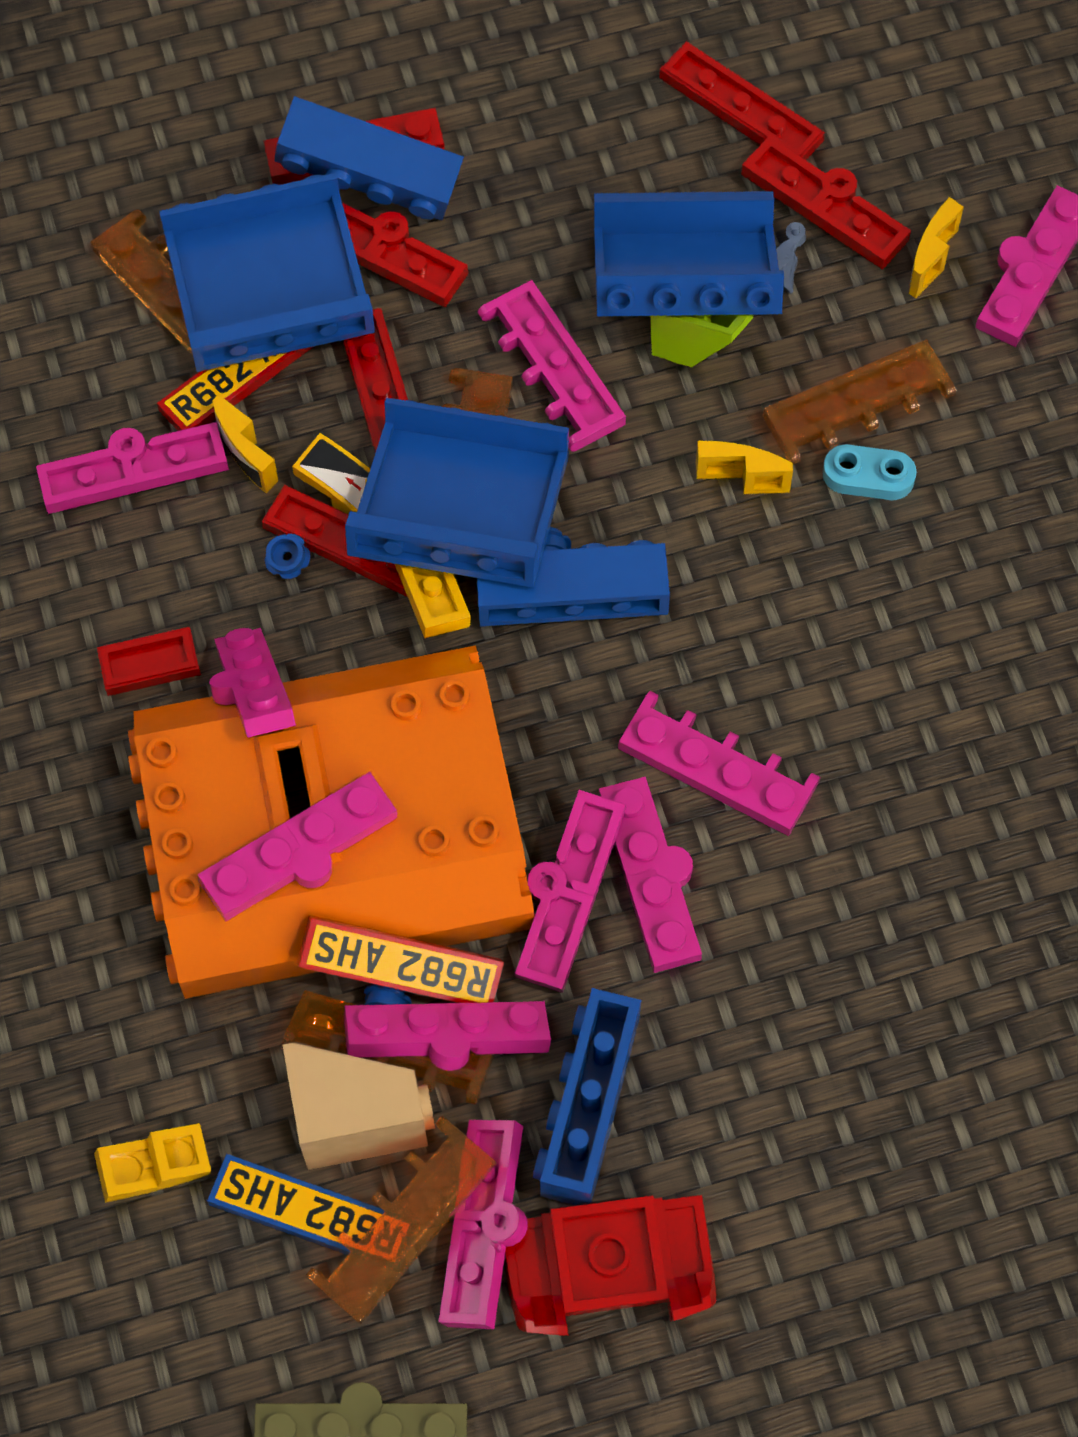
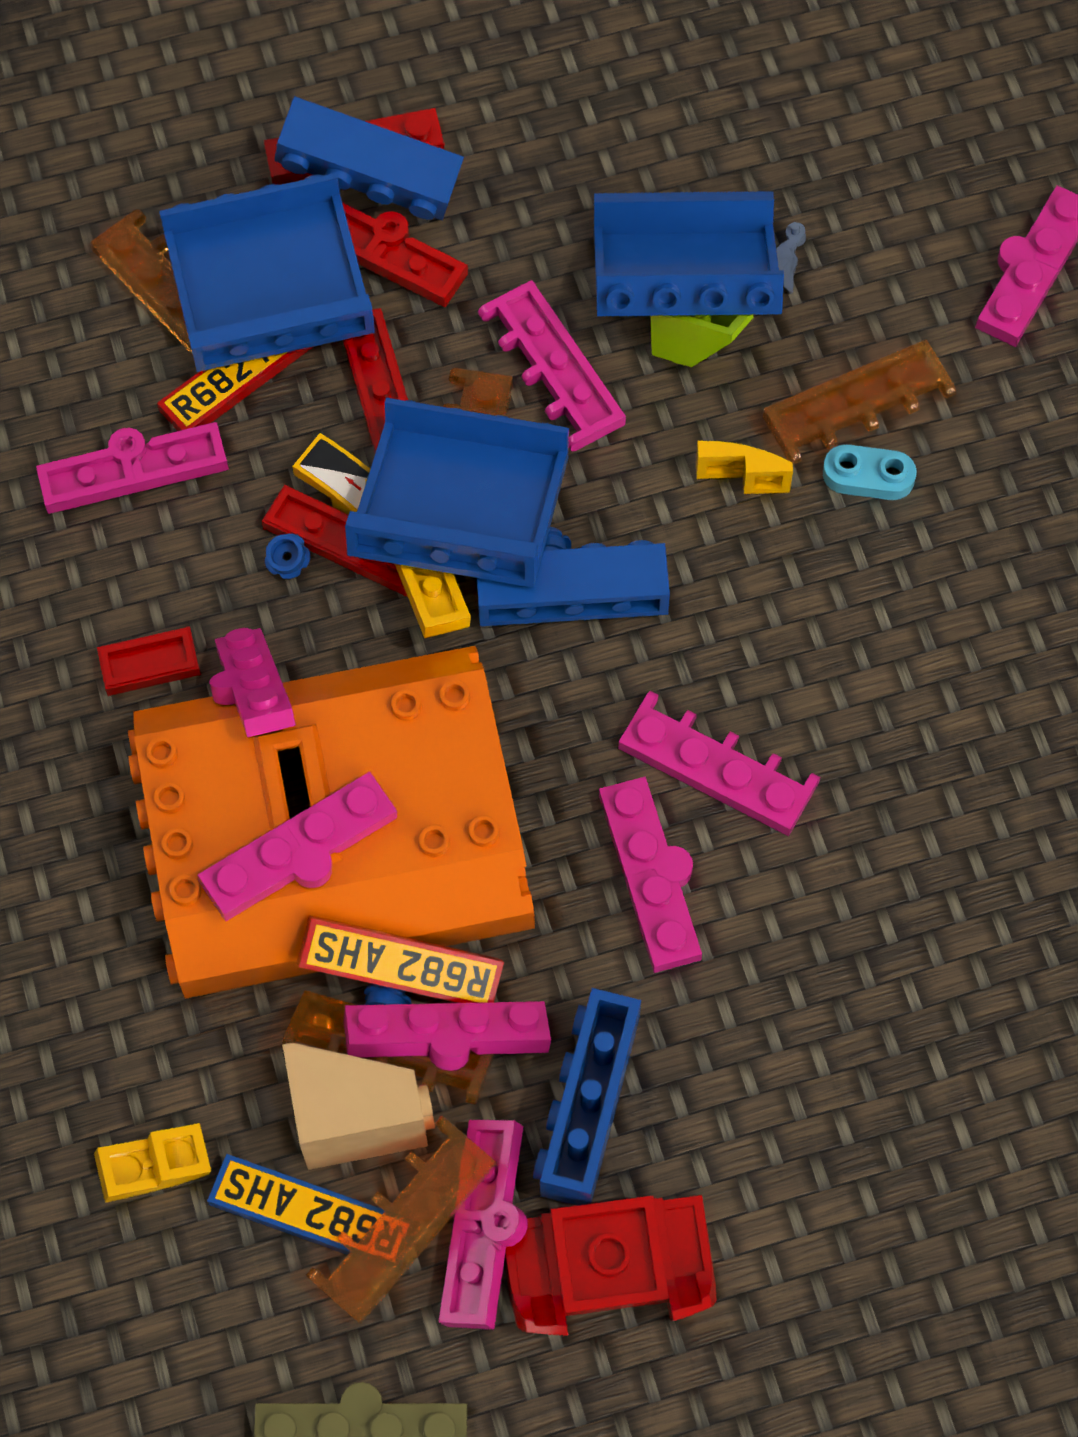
(240, 439): yellow slope -> none
(568, 890): dark pink hinge -> none
(738, 101): red tile -> none
(826, 201): red hinge -> none
(932, 249): yellow slope -> none

